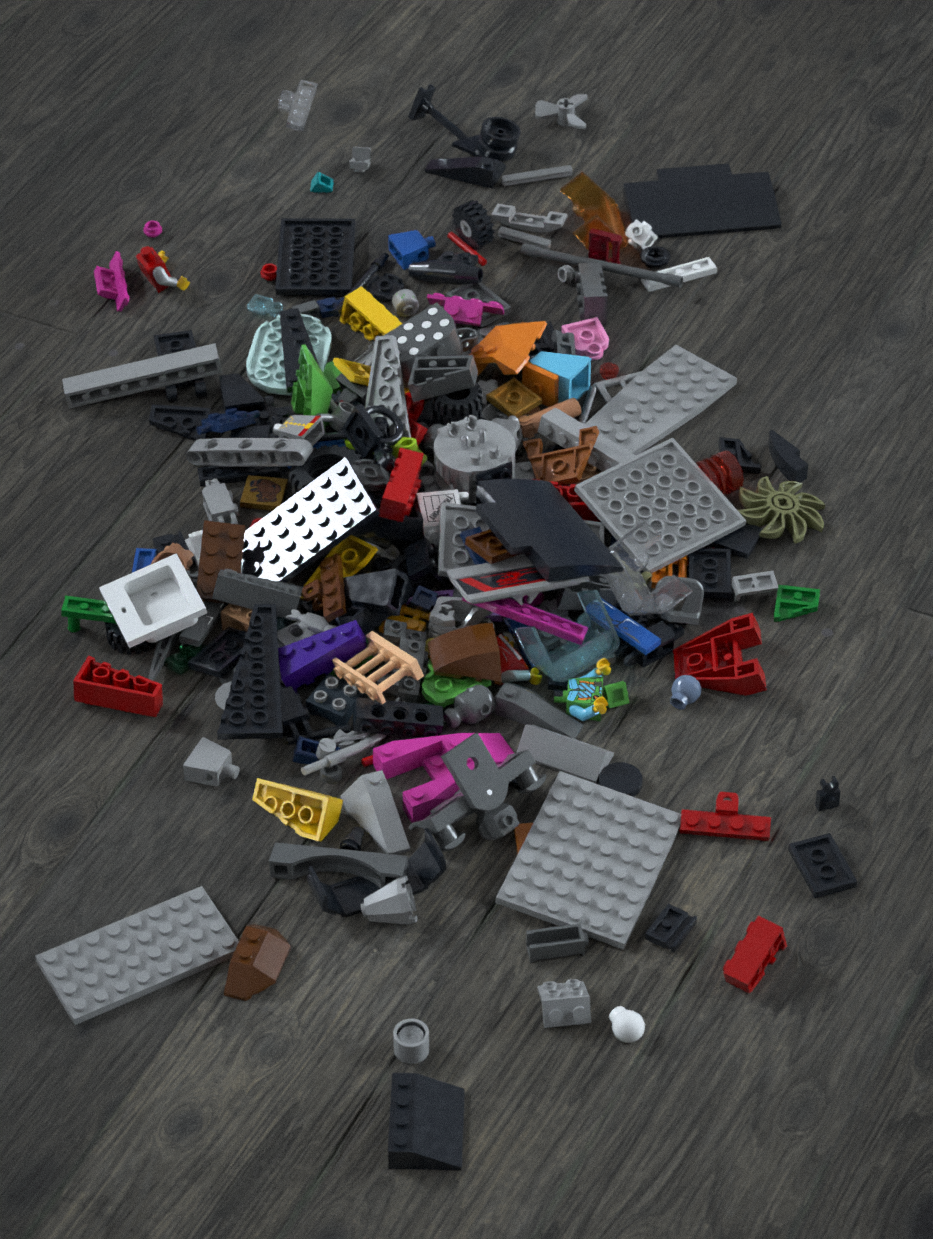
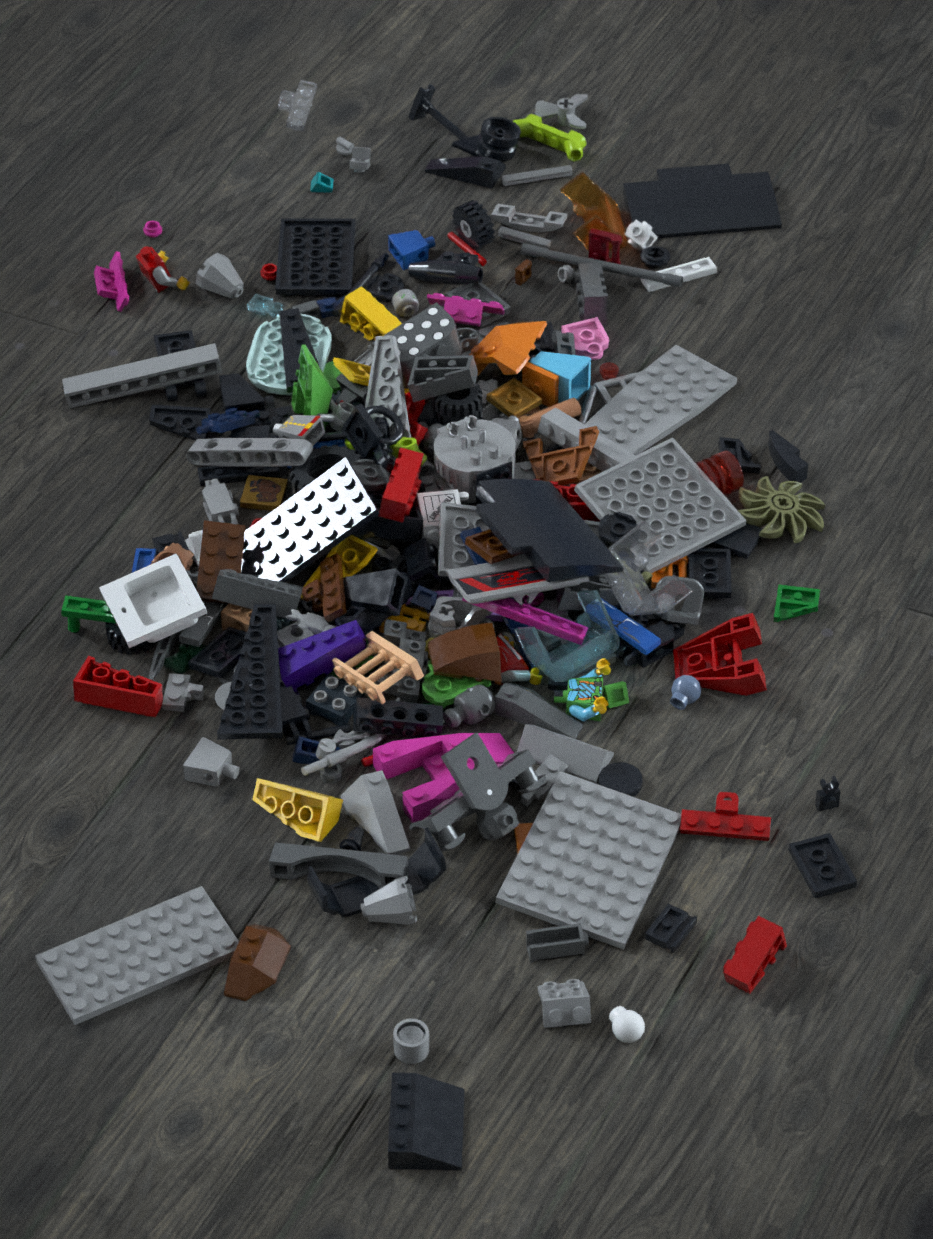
(179, 690): none -> light grey hinge
(220, 277): none -> light grey cone
(344, 147): none -> light grey plate
(523, 272): none -> reddish brown tile
(551, 768): none -> light grey hinge
(570, 143): none -> lime plate
(615, 527): none -> black tile
(754, 584): light grey hinge -> none

